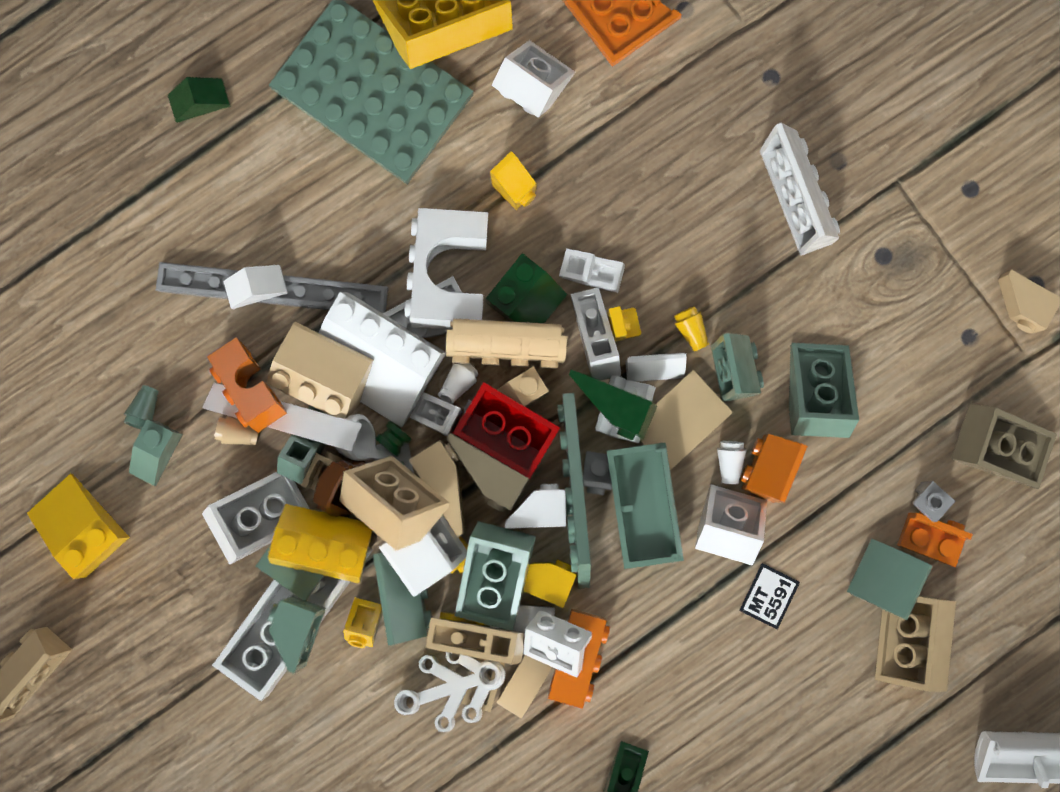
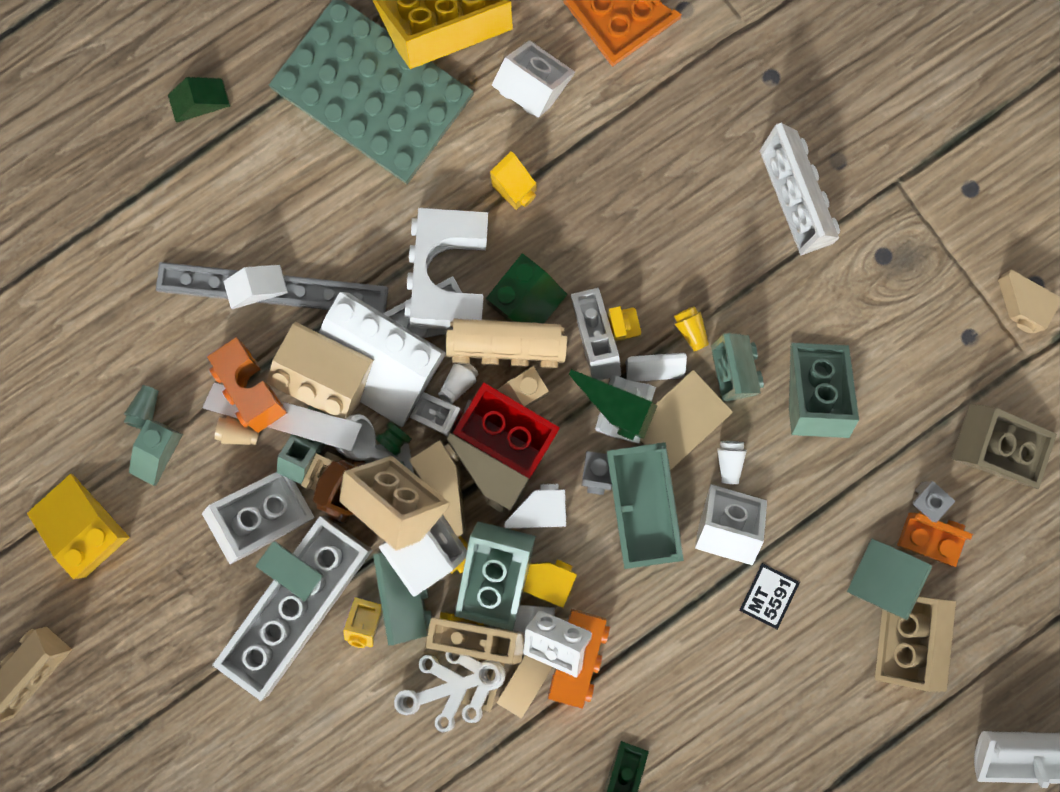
(295, 630): sand green slope -> none
(320, 543): yellow slope -> none
(574, 493): sand green wing -> none
(592, 270): white slope -> none
(773, 467): orange slope -> none

